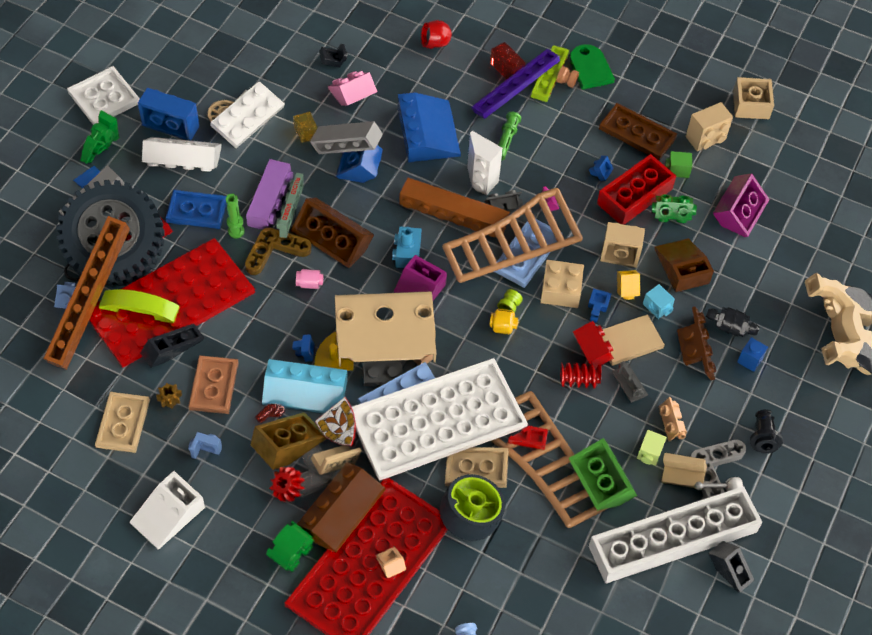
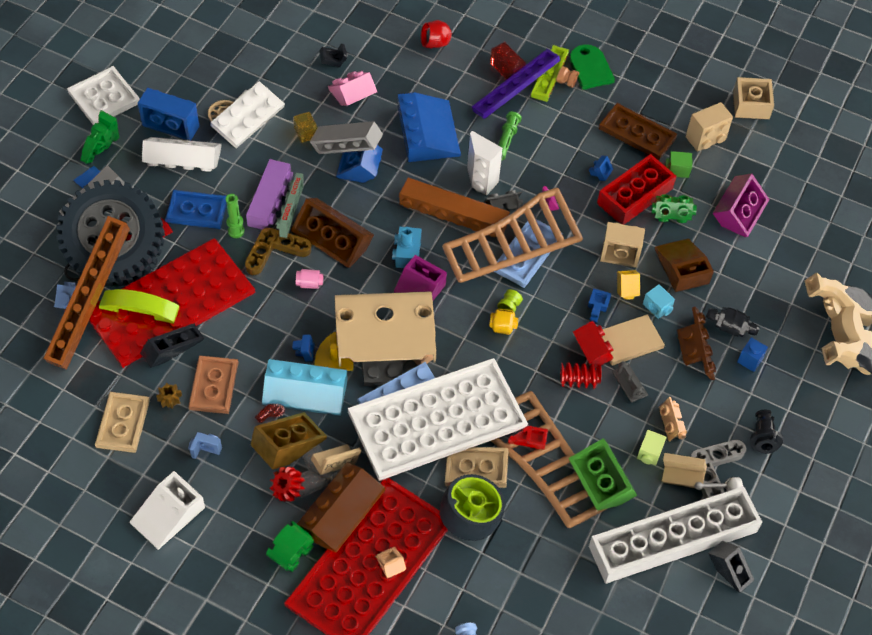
(339, 423): shield -> none
(562, 283): tan brick -> none

